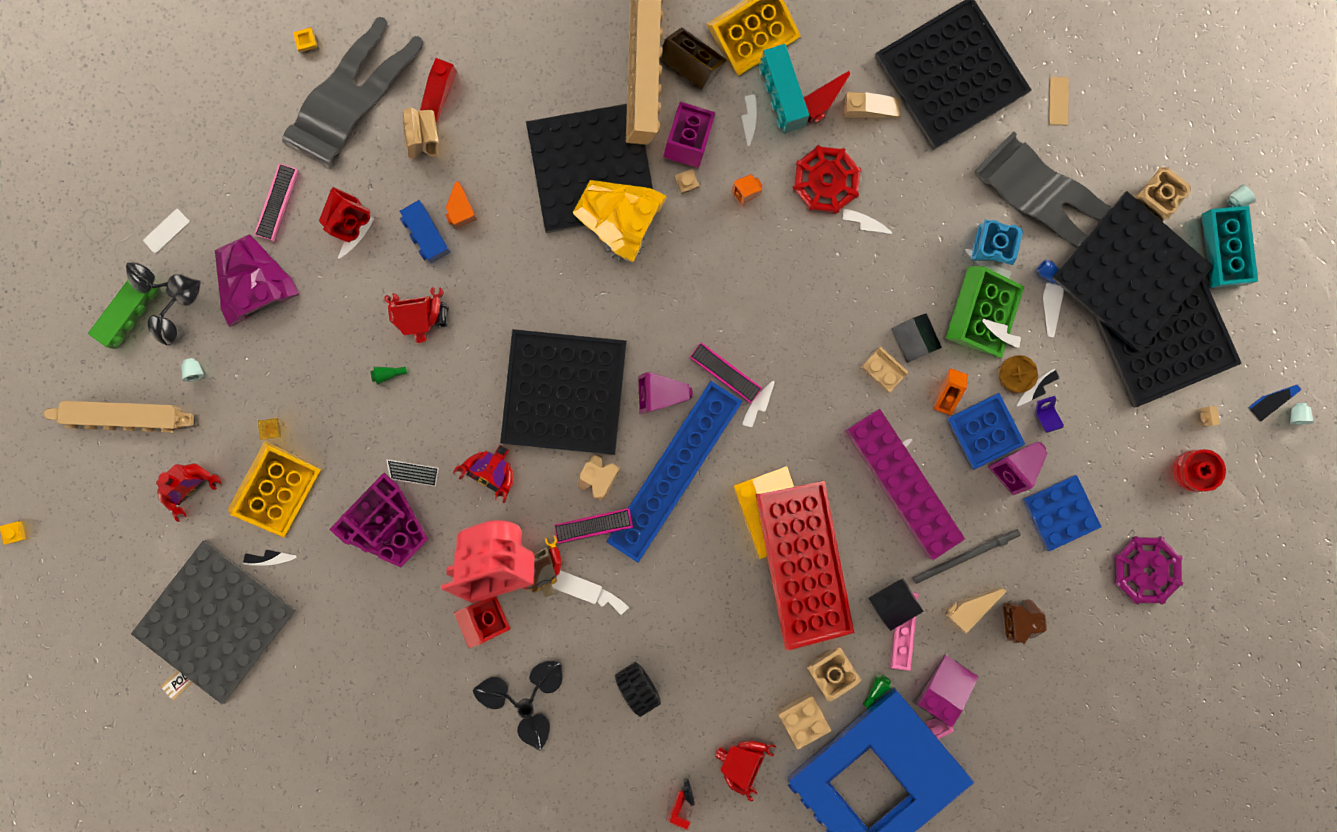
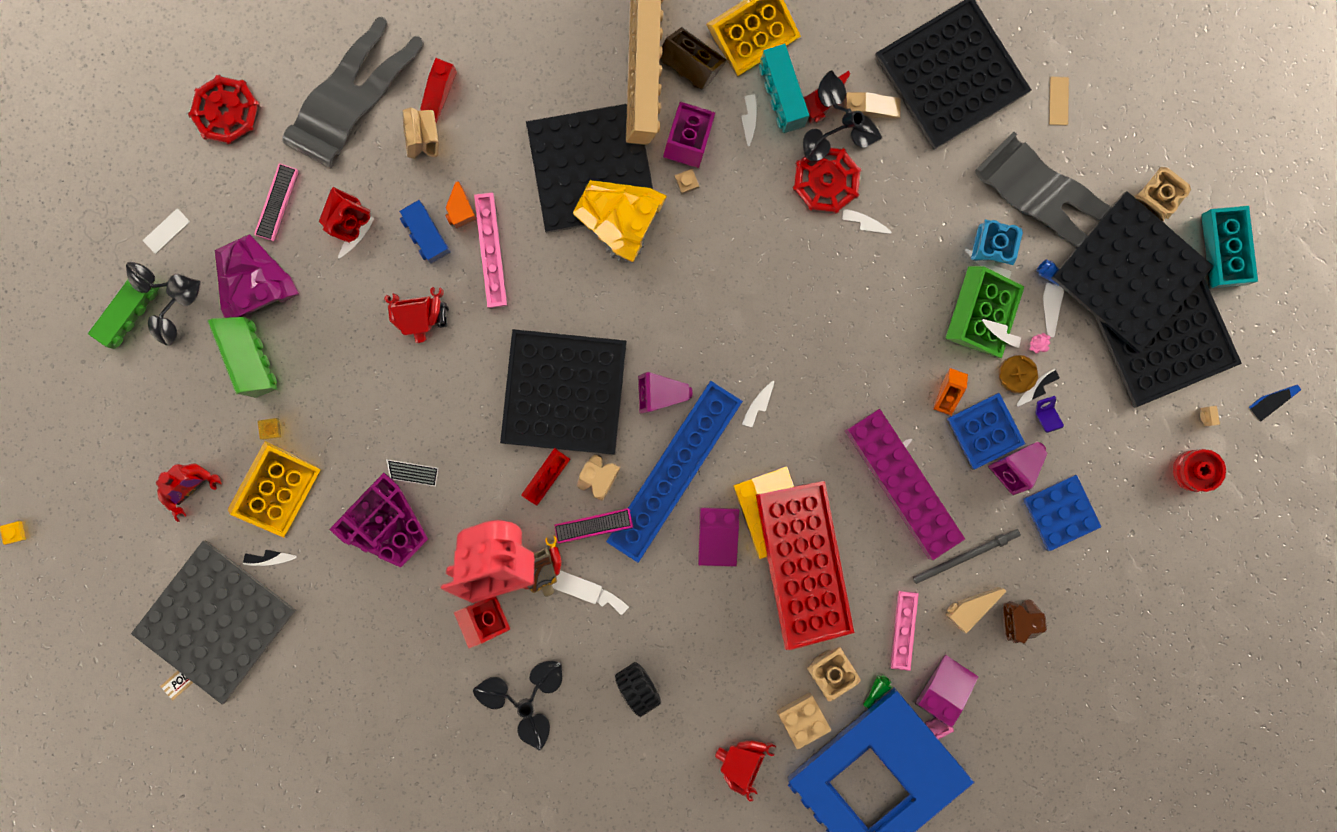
(119, 415): tan hinge -> none
(191, 370): light aqua hat -> none
(216, 101): none -> red plate
(243, 356): none -> bright green slope
(305, 39): yellow plate -> none
(382, 374): green cone -> none
(489, 470): red torso -> none
(490, 250): none -> bright pink plate
(545, 477): none -> red plate
(682, 795): red piece -> none
(718, 536): none -> magenta slope
(725, 372): tile -> none
(746, 189): orange slope -> none
(864, 132): none -> black plant
(884, 369): tan plate -> none
(896, 604): black slope -> none
(916, 337): black slope -> none
(1040, 343): none -> bright pink plant
(1159, 573): magenta plate -> none
(1241, 197): light aqua hat -> none
(1301, 414): light aqua hat -> none

